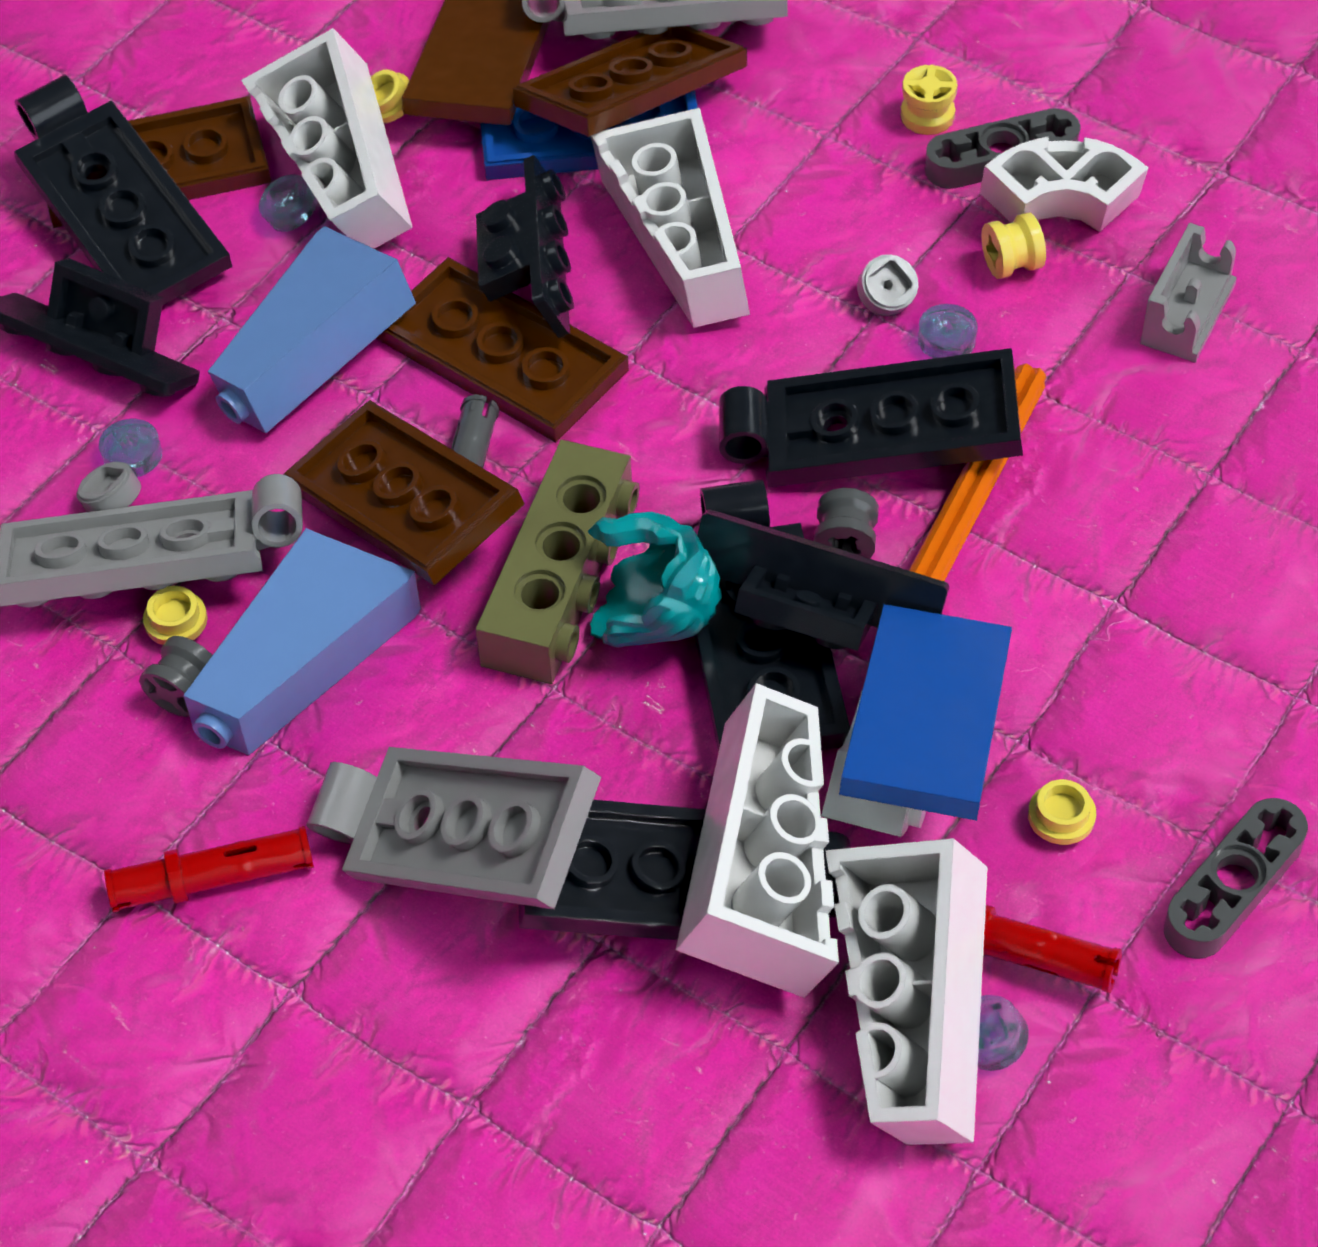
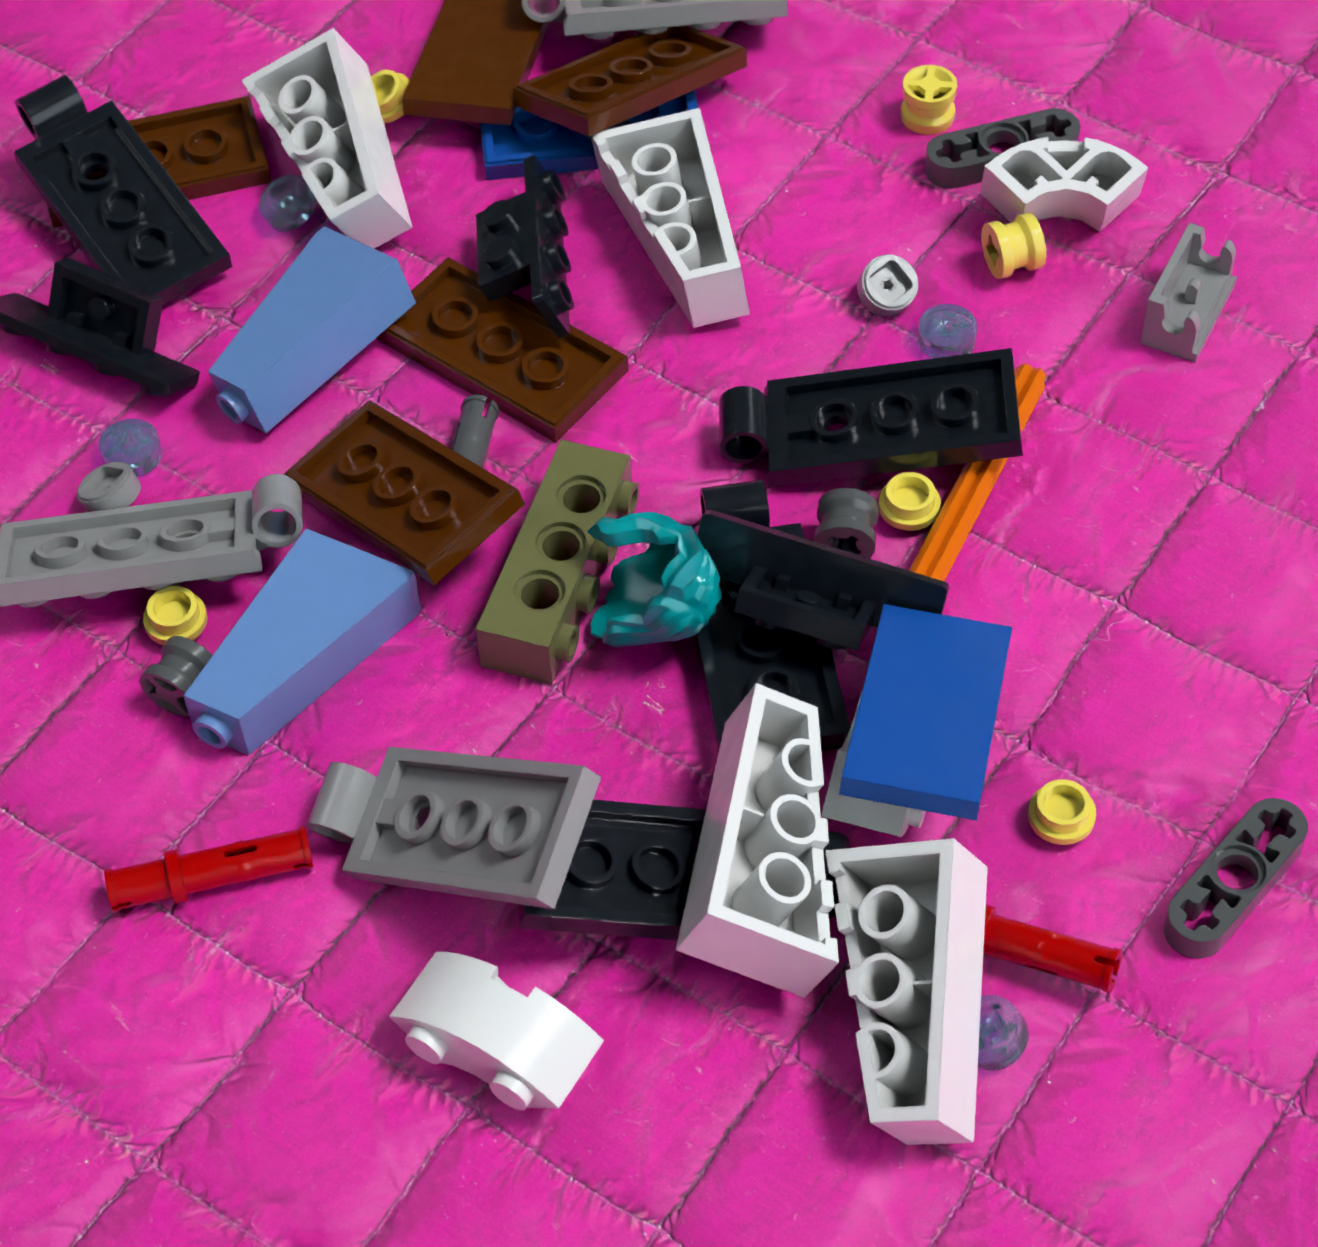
(516, 1043): none -> white brick
(909, 502): none -> light yellow plate

